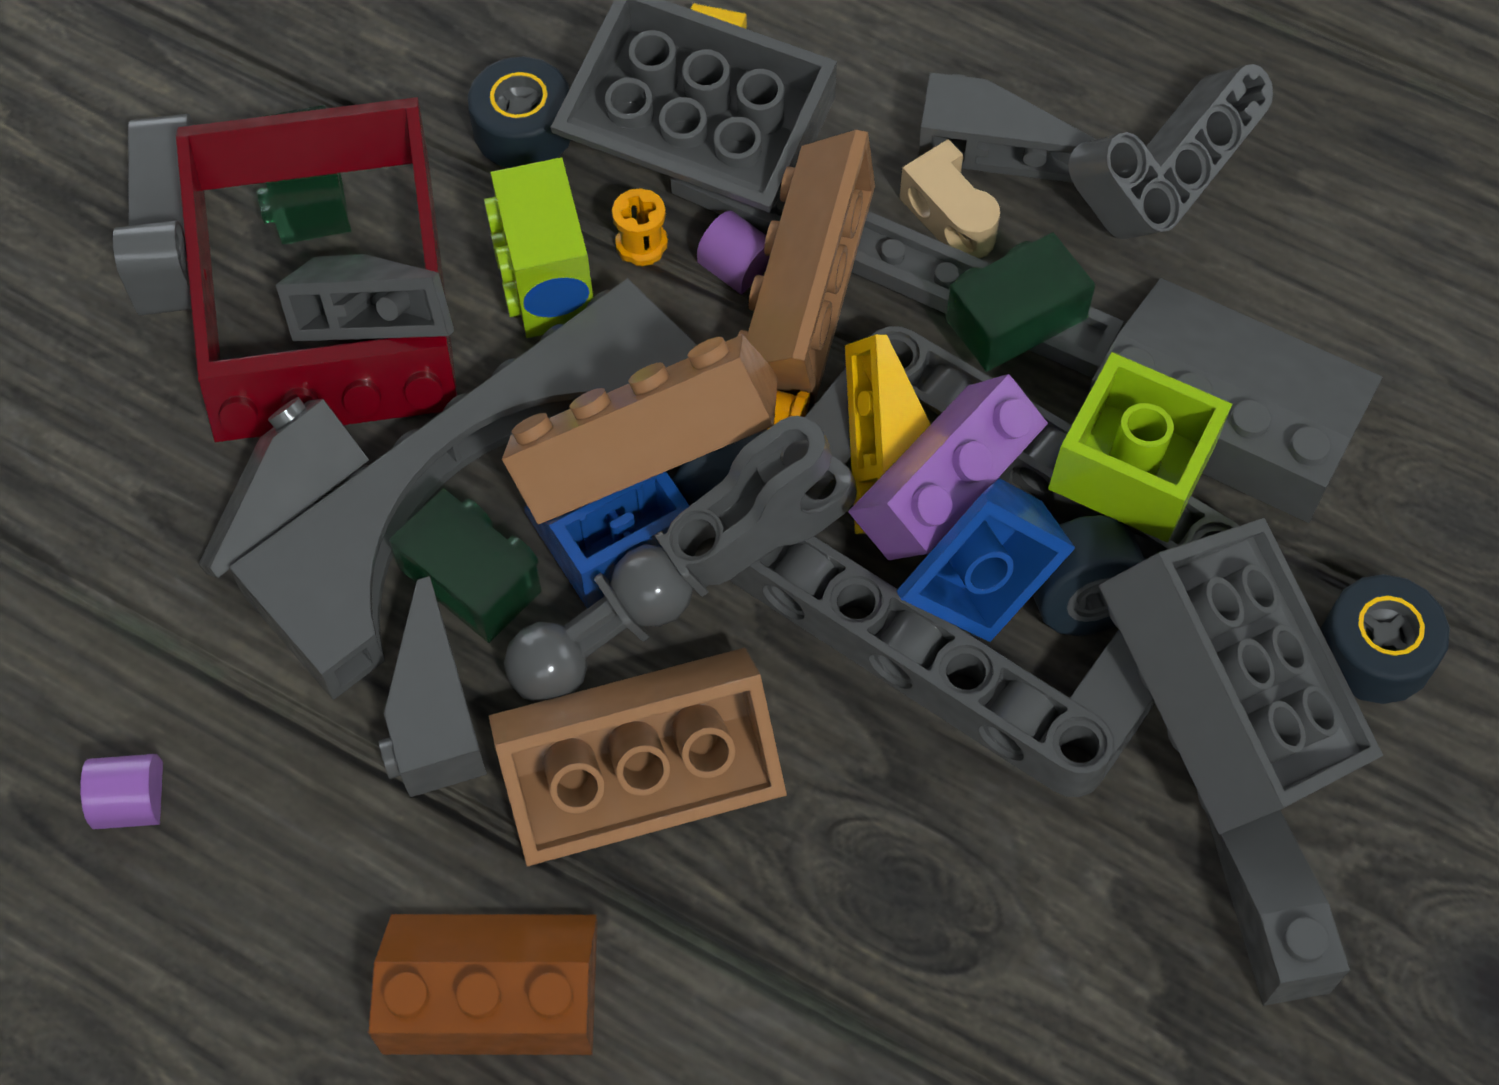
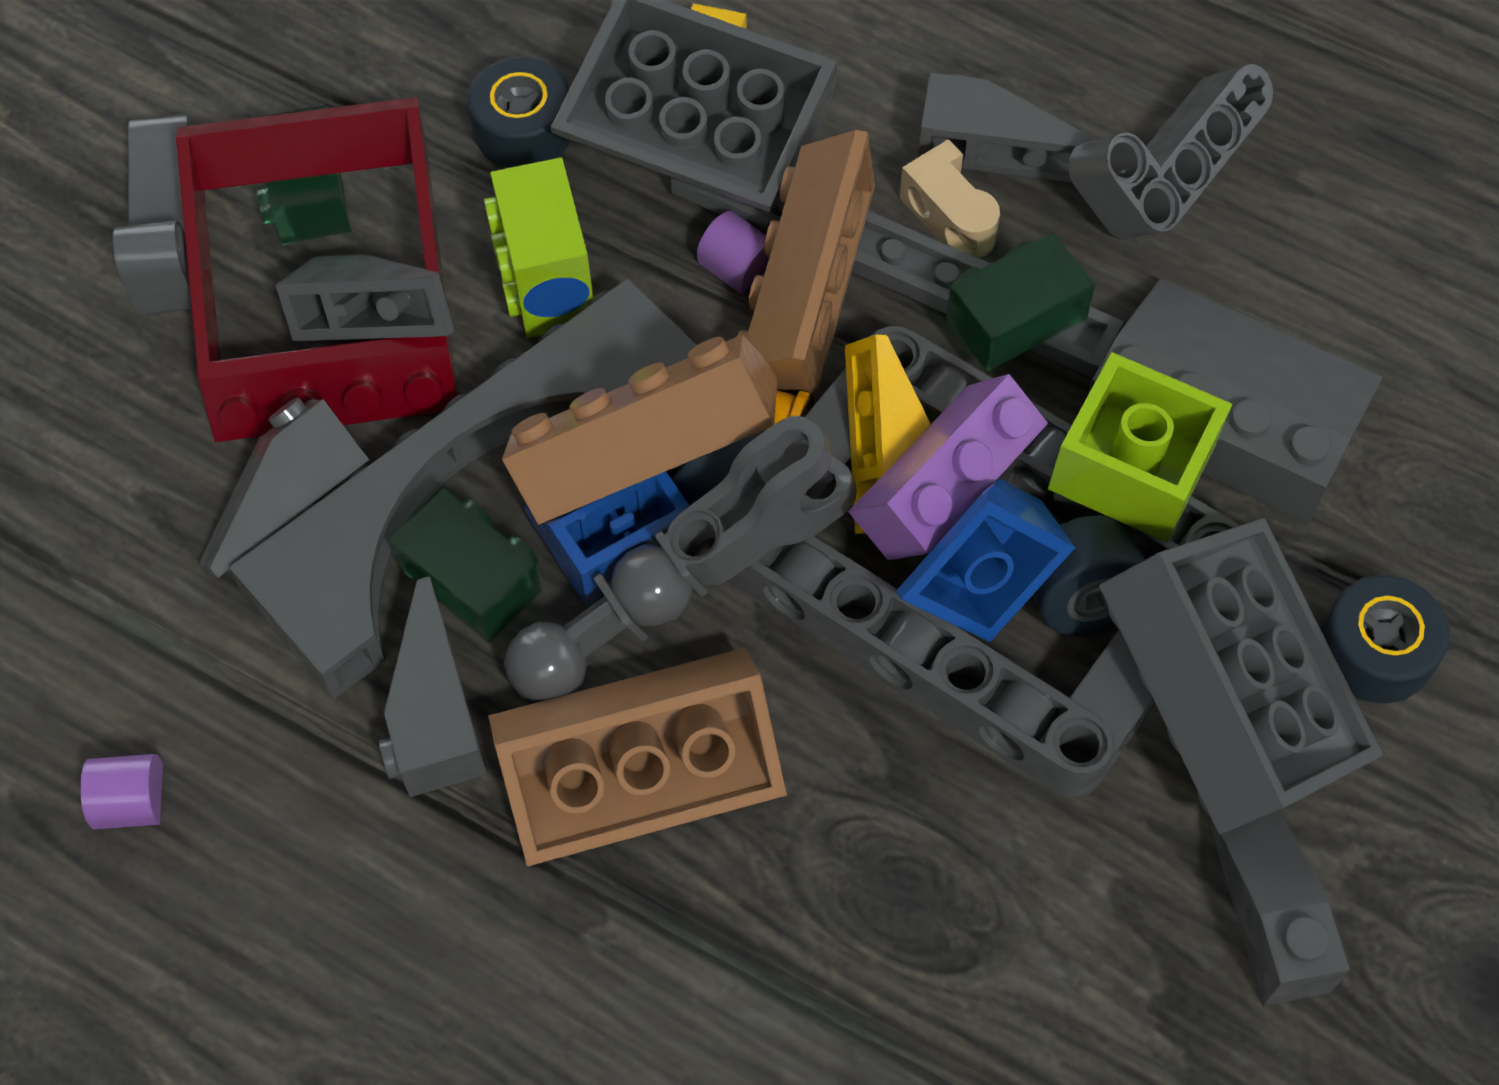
(485, 985): dark orange slope -> none
(649, 223): light orange bush -> none

